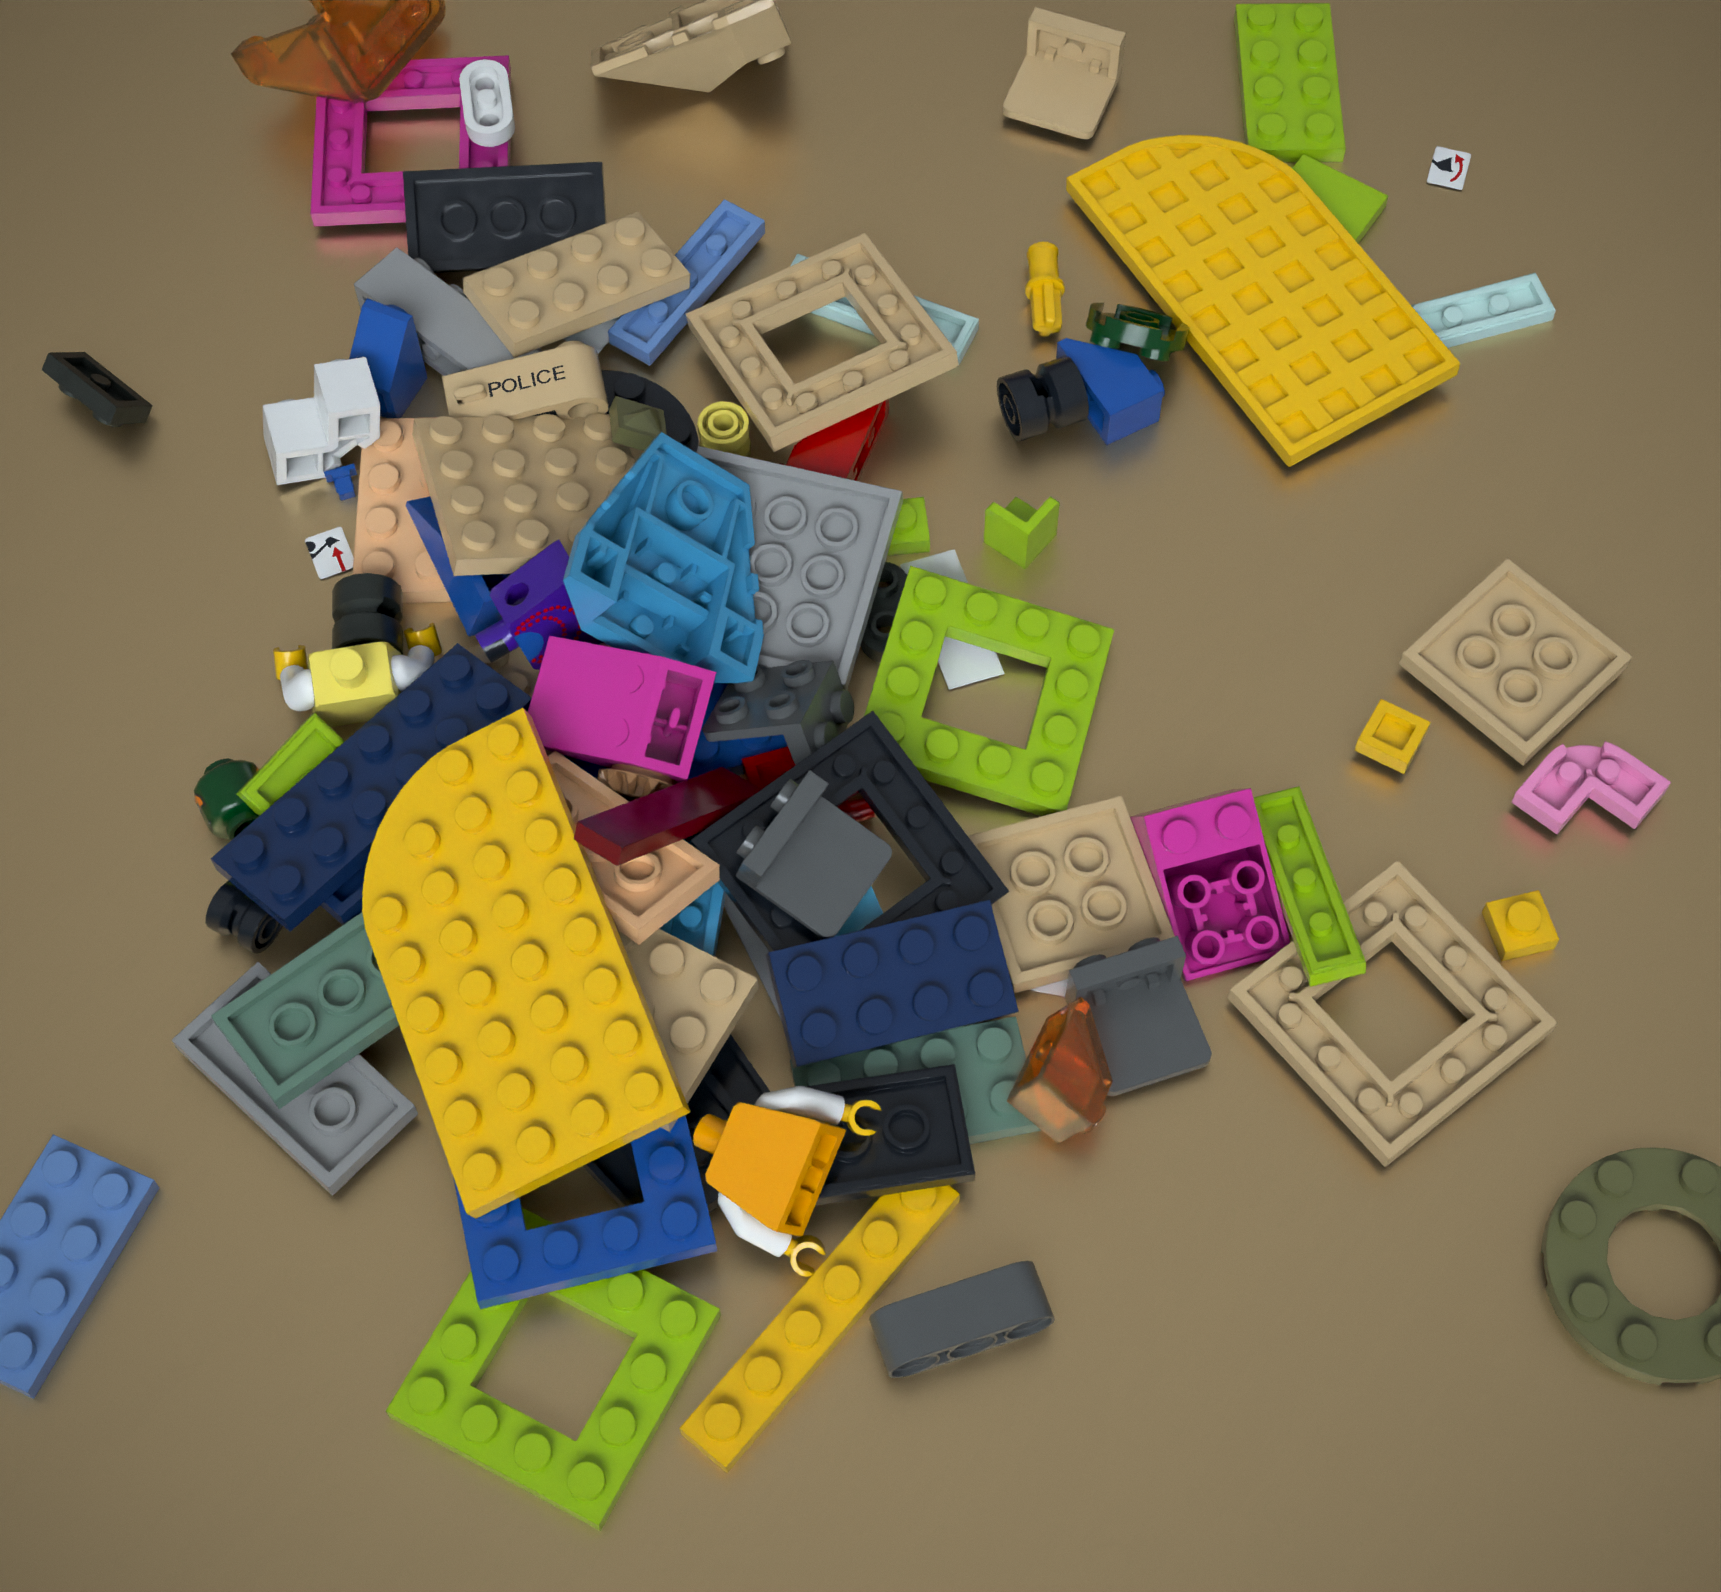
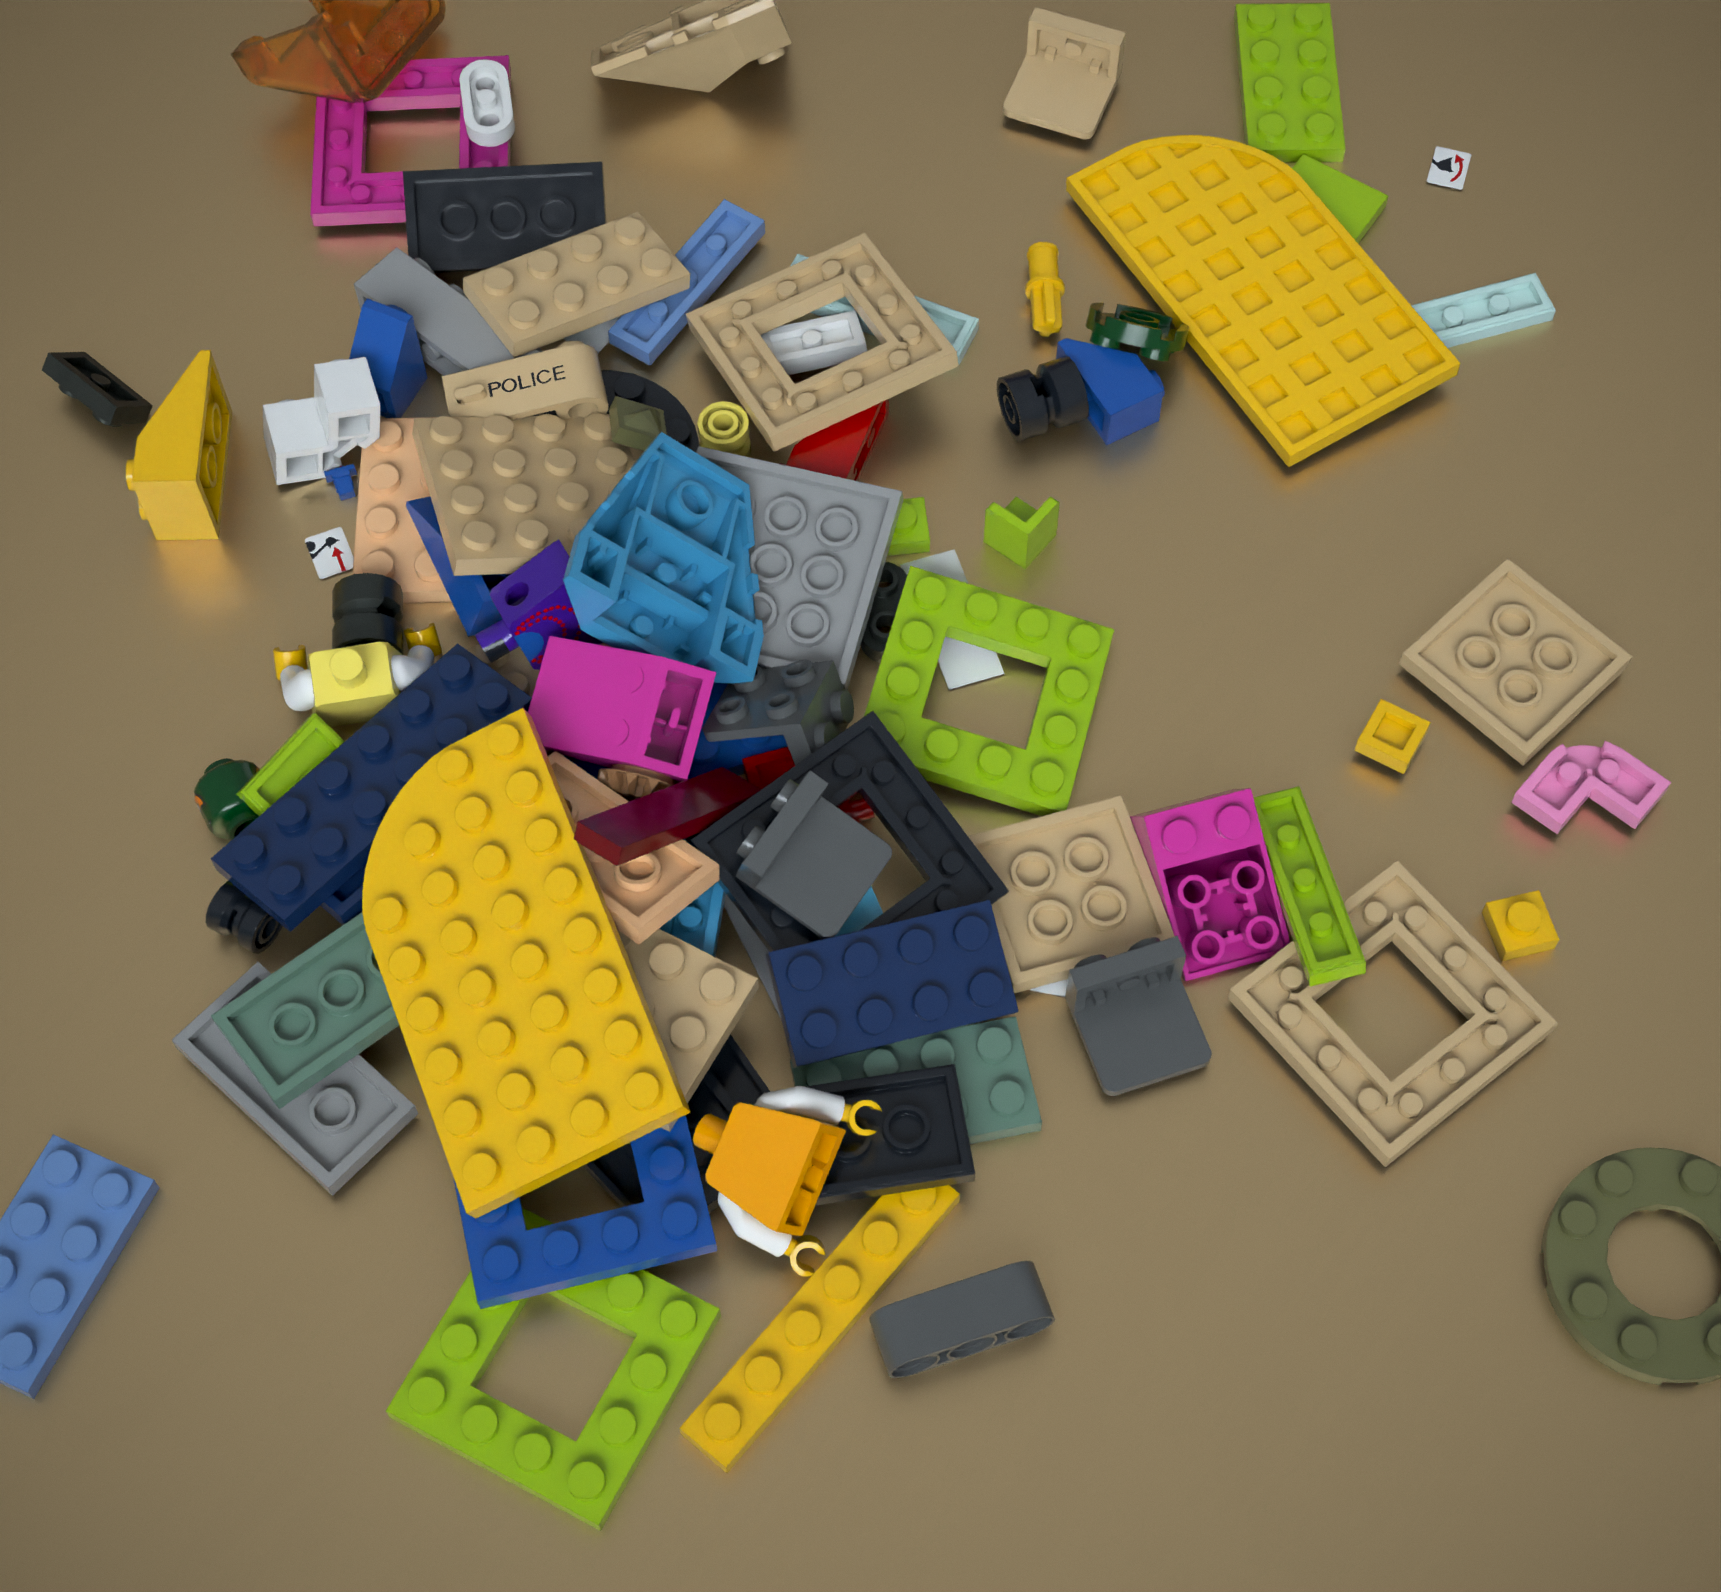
(184, 456): none -> yellow slope
(817, 342): none -> white plate
(1064, 1075): clear orange slope -> none

